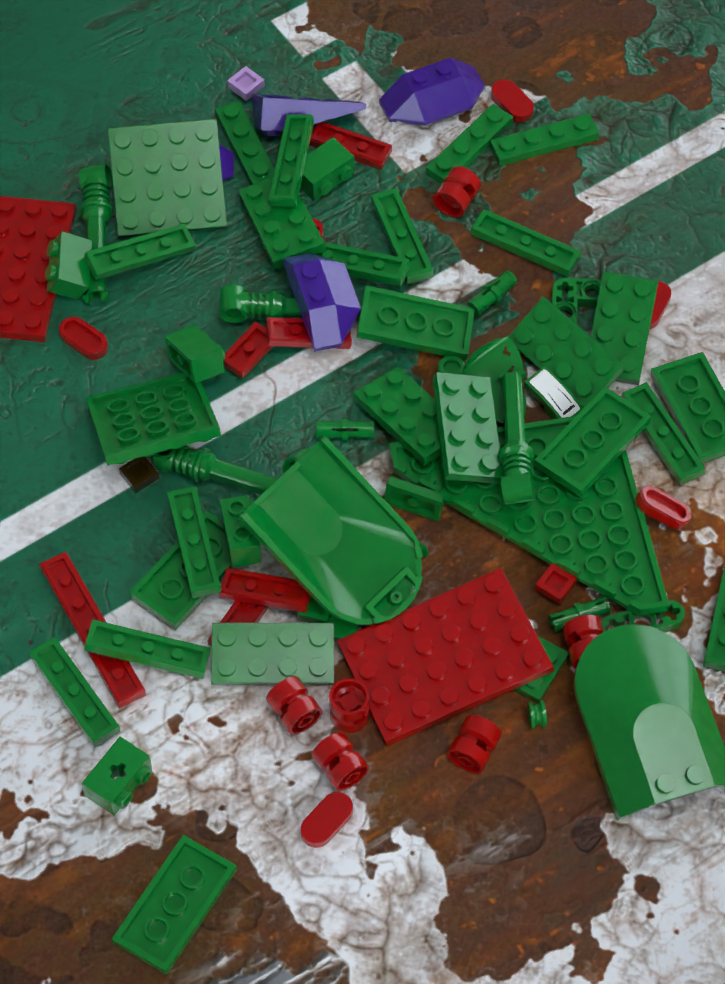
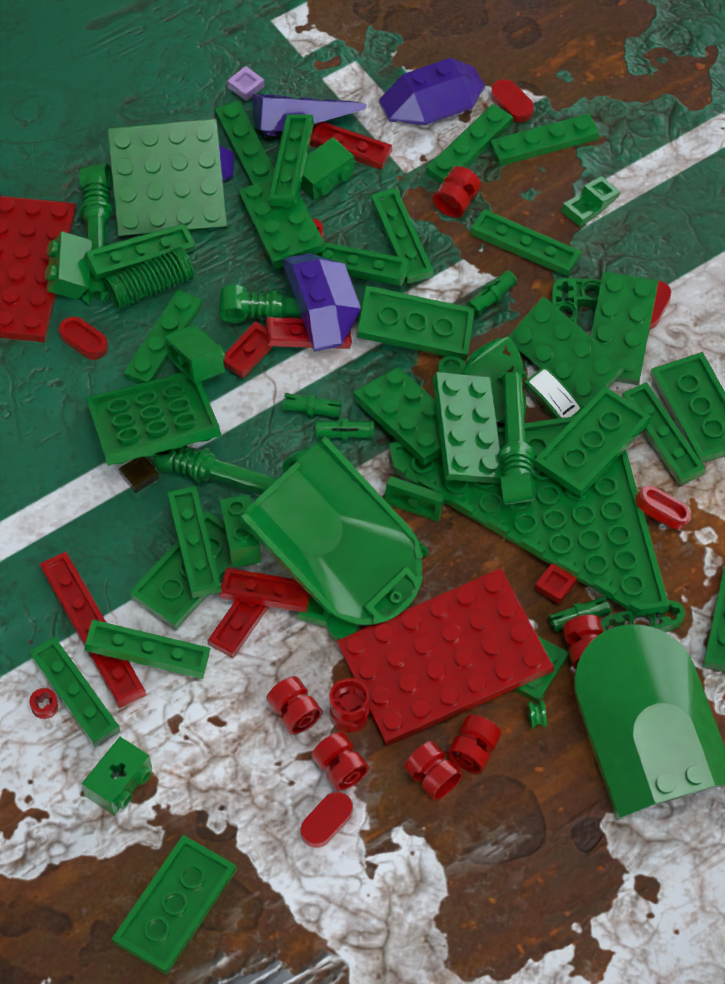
(38, 697): none -> red bush
(118, 289): none -> green piece
(153, 352): none -> green plate
(272, 653): green plate -> none
(312, 405): none -> green pin
(437, 774): none -> red wheel
(591, 202): none -> green slope

